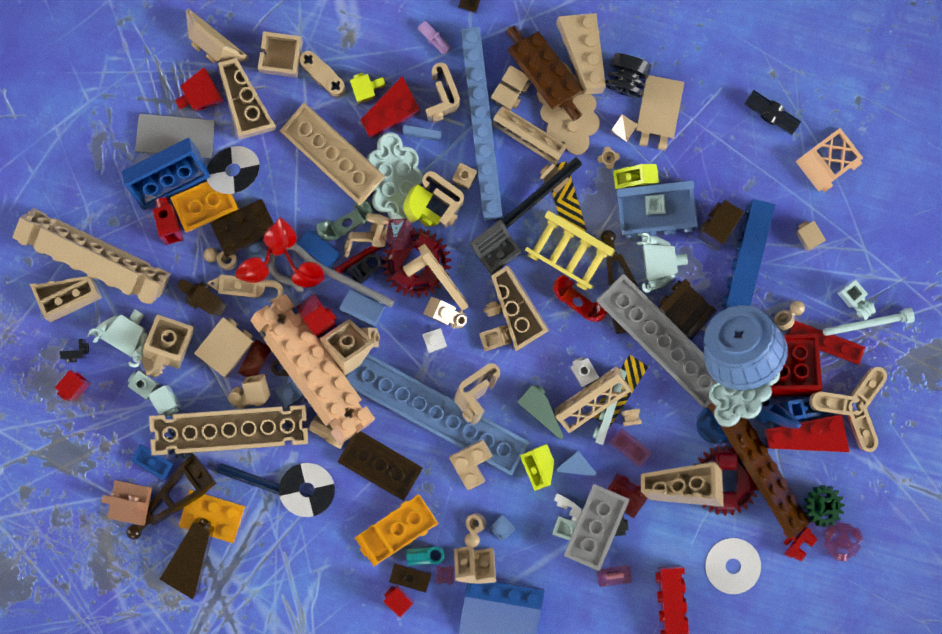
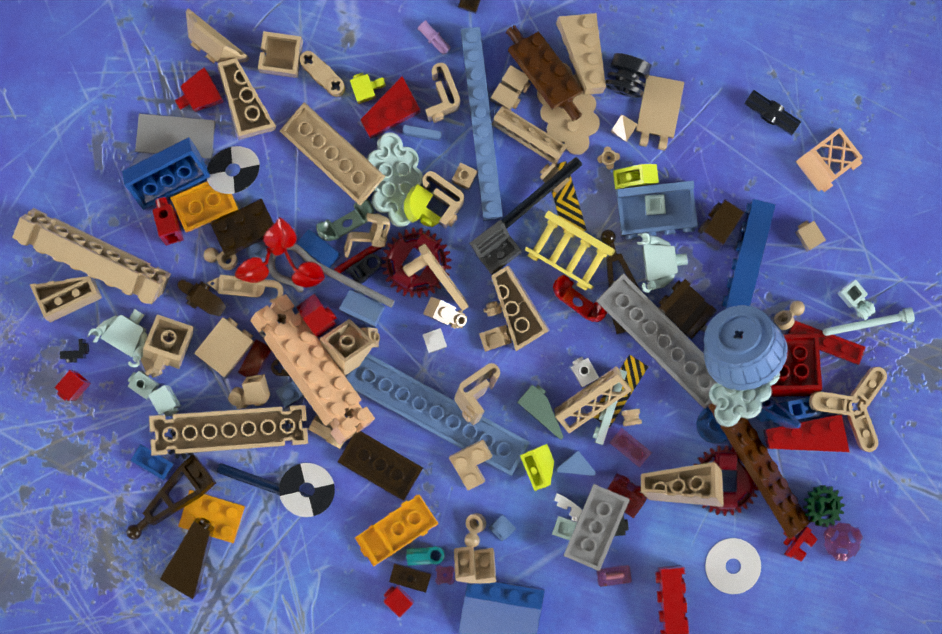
(128, 502): nougat bracket -> none
(399, 233): clear pink brick -> none

